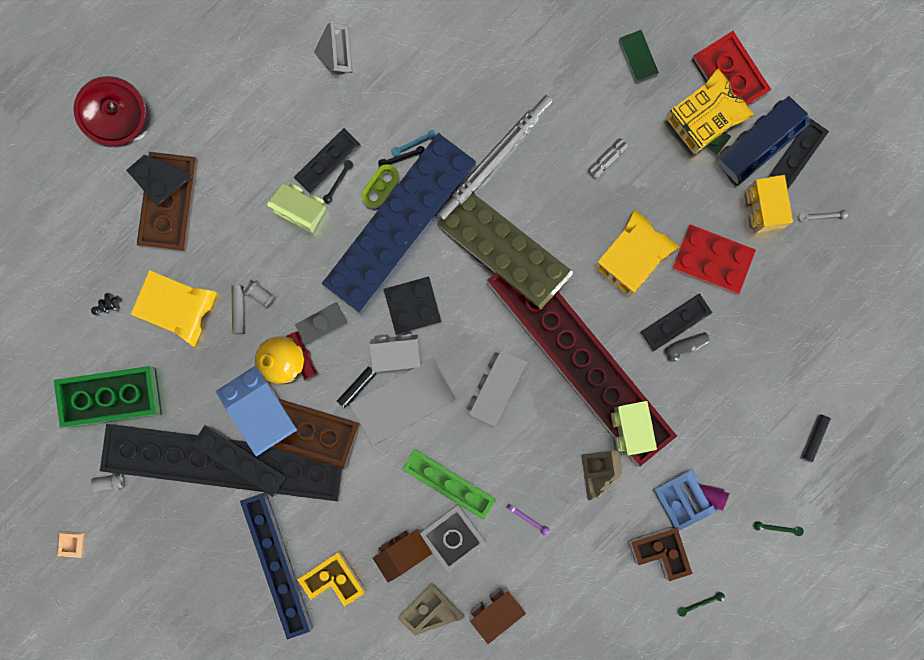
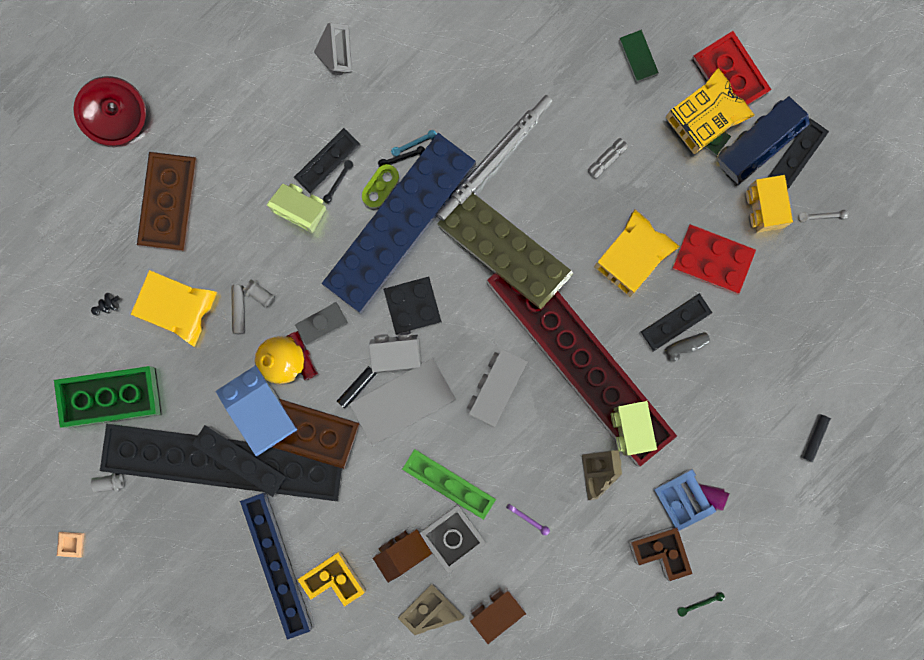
(158, 178): black wing -> none
(798, 531): dark green hinge -> none

